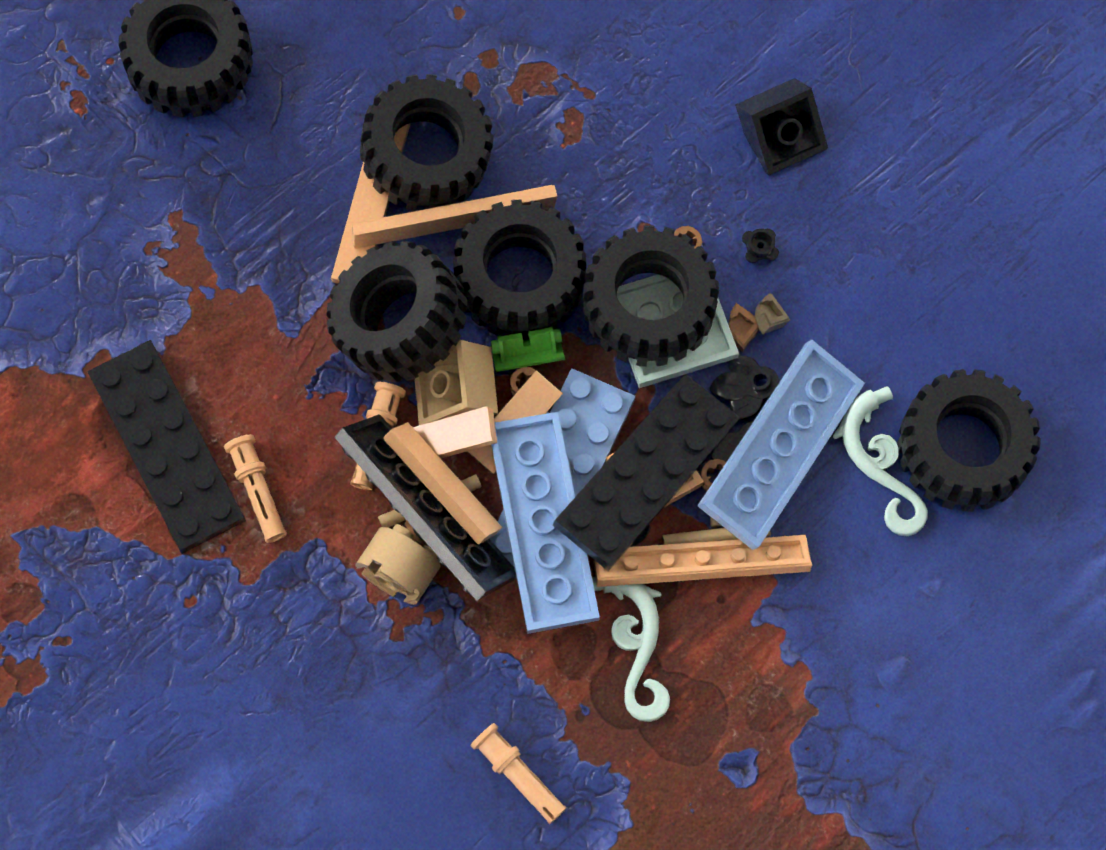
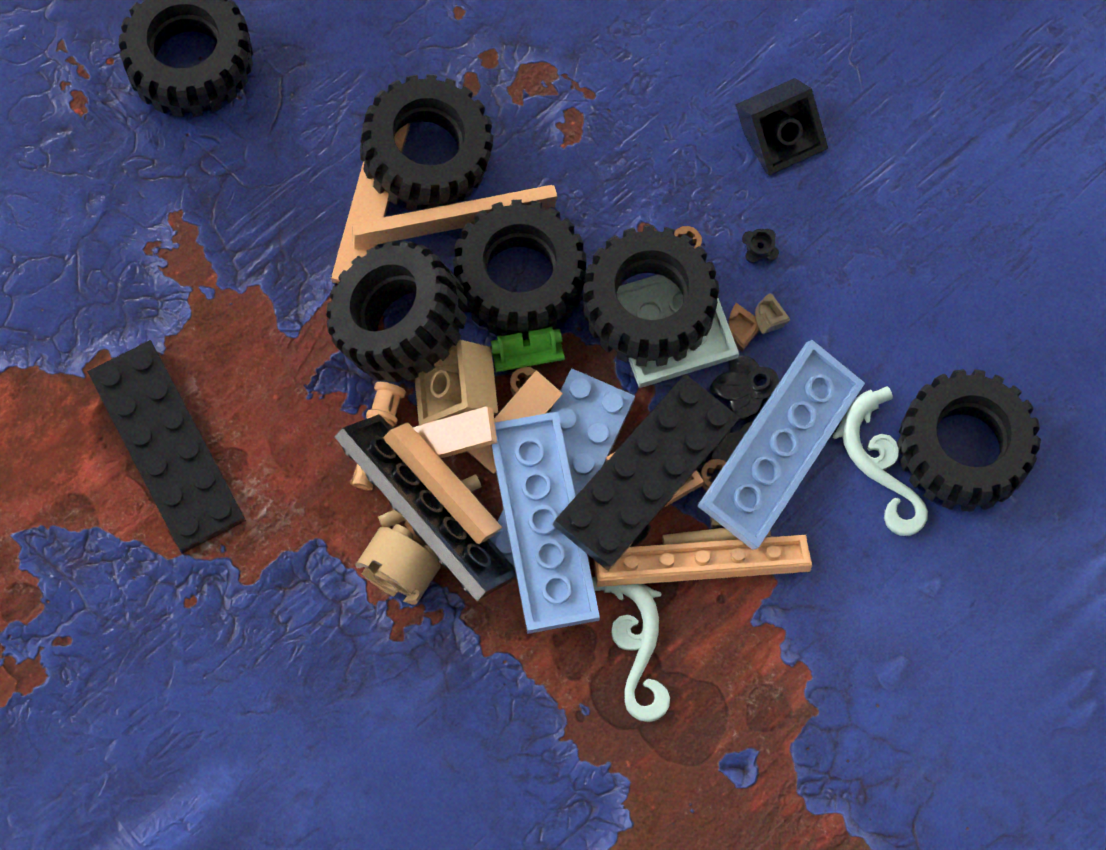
(251, 472): light nougat pin -> none
(507, 761): light nougat pin -> none

